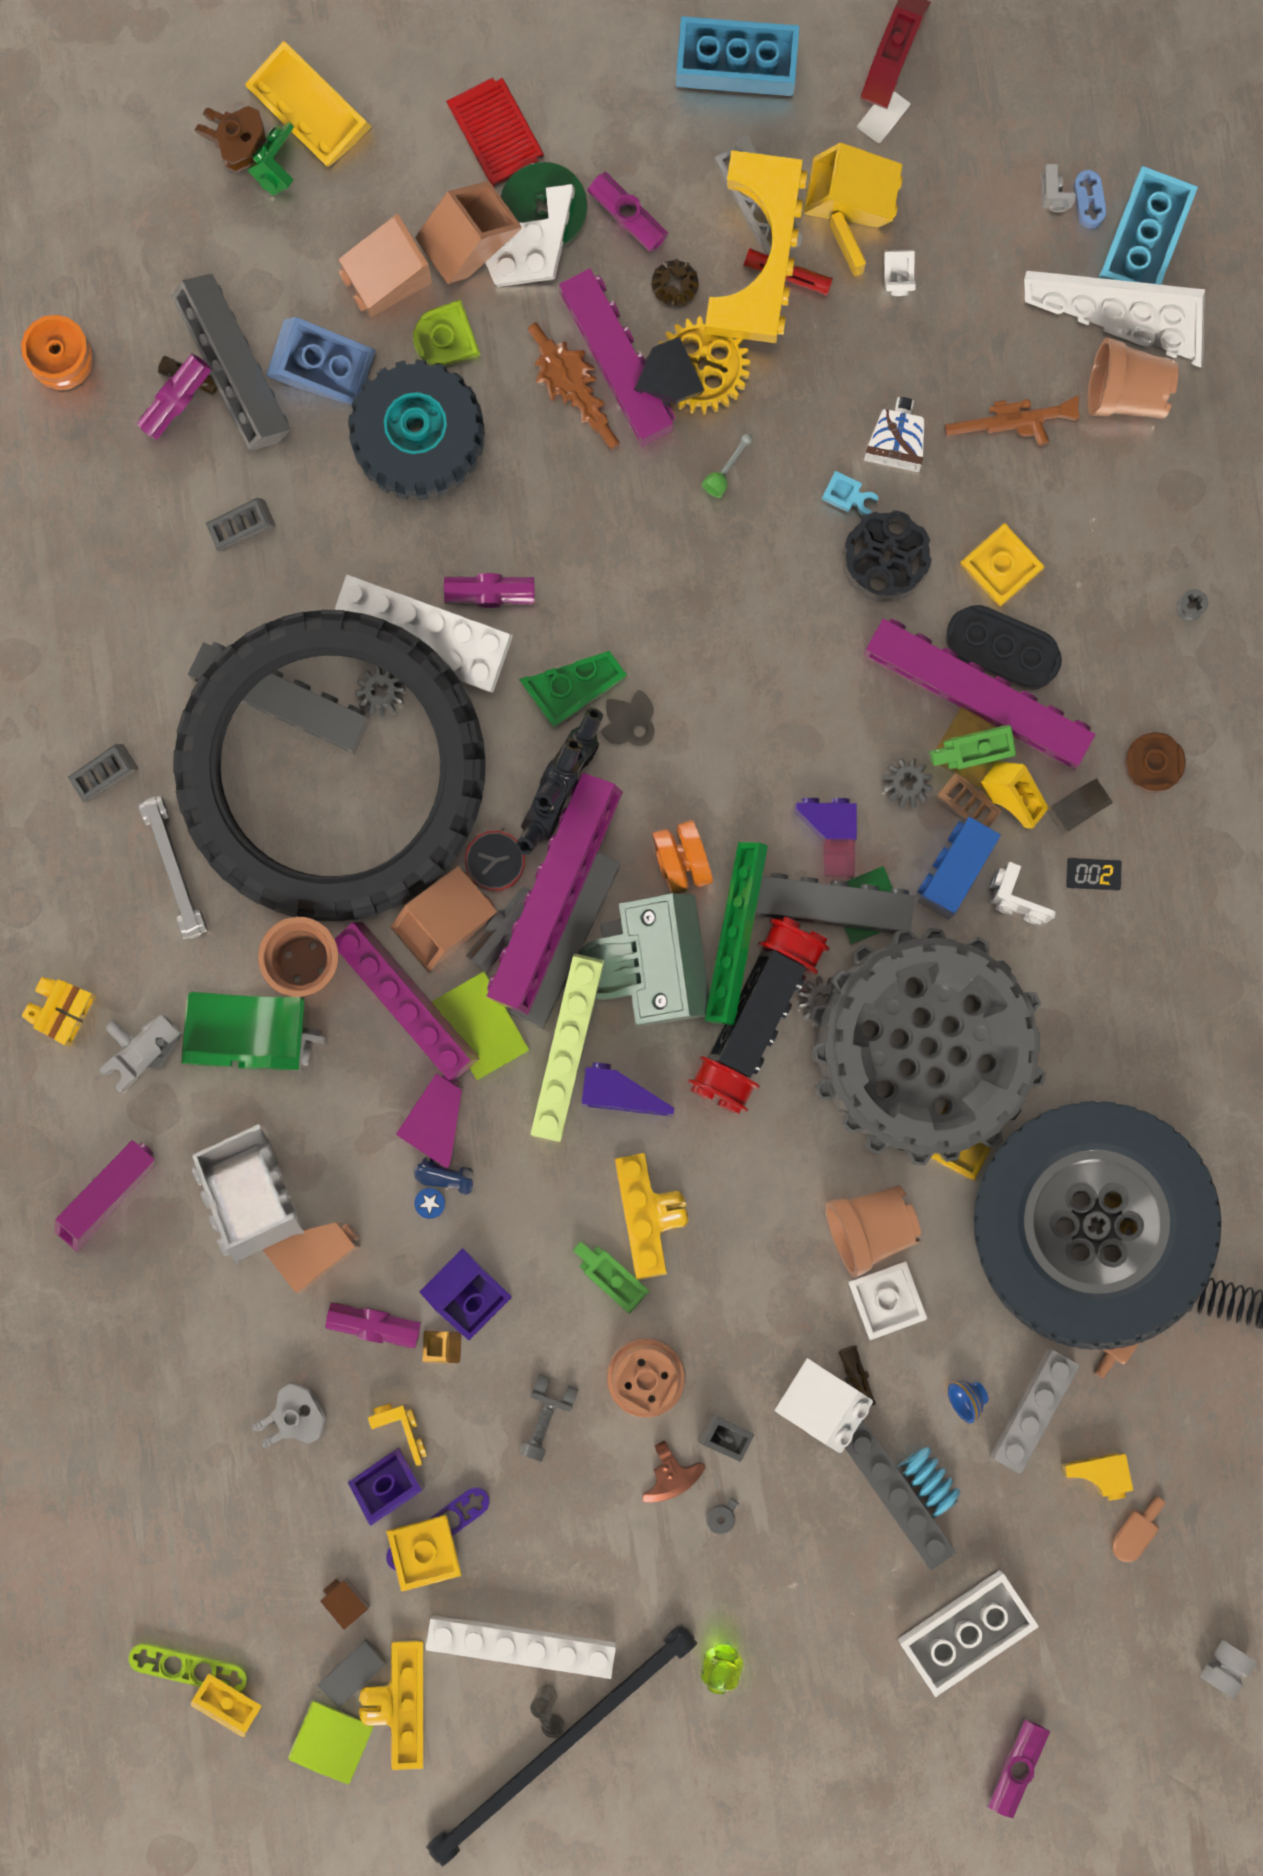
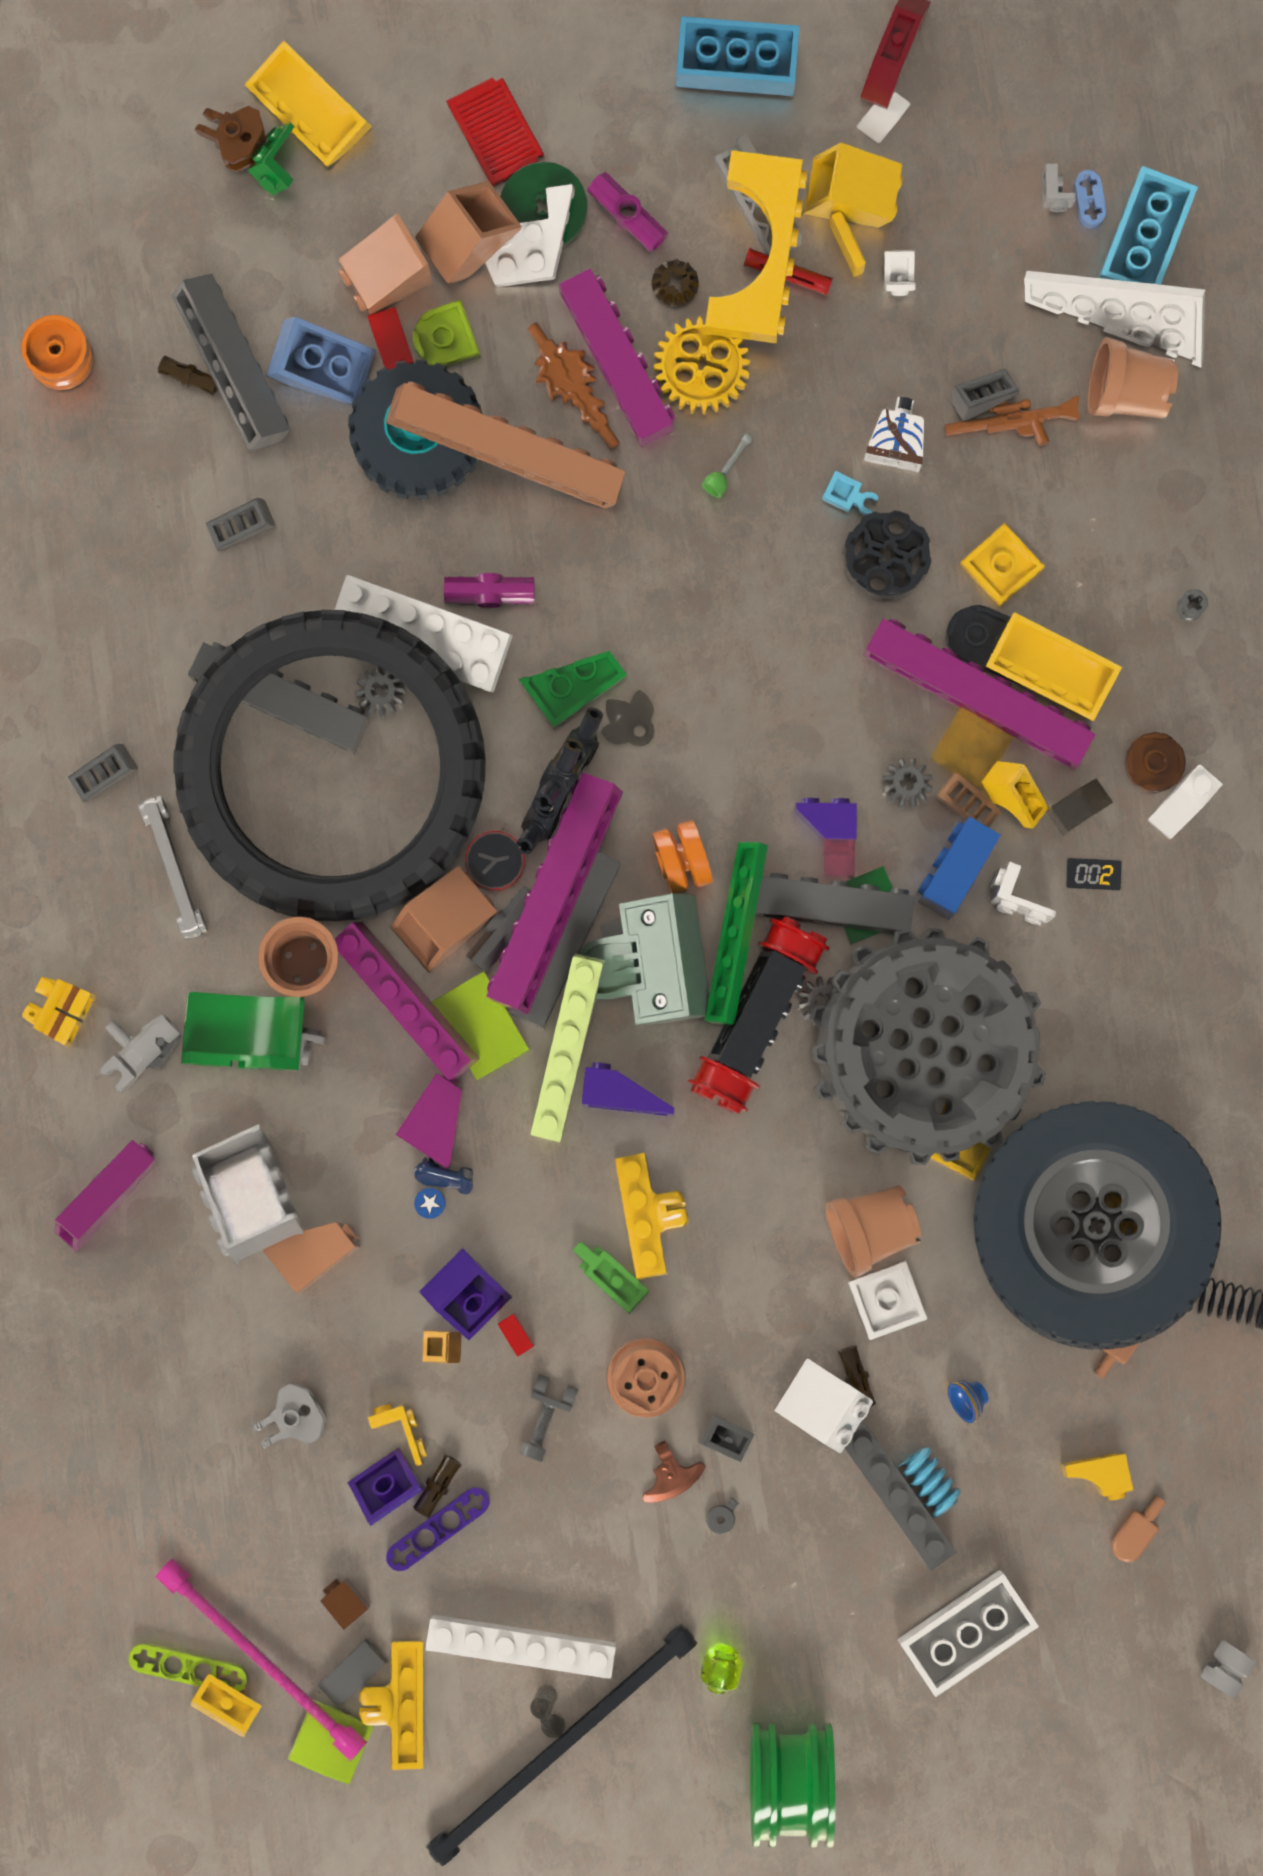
(174, 396): magenta piece -> none
(346, 1739): none -> dark pink hose
(373, 1325): magenta piece -> none
(390, 338): none -> red tile
(424, 1552): yellow tile -> none
(437, 1486): none -> dark brown pin
(505, 445): none -> nougat brick
(516, 1334): none -> red piece
(669, 374): black slope -> none
(792, 1785): none -> green wheel
(969, 406): none -> dark grey slope
(975, 748): bright green hinge -> none
(1010, 1787): magenta piece -> none
(1034, 1411): light grey brick -> none
(1053, 666): none -> yellow slope
(1185, 801): none -> white slope

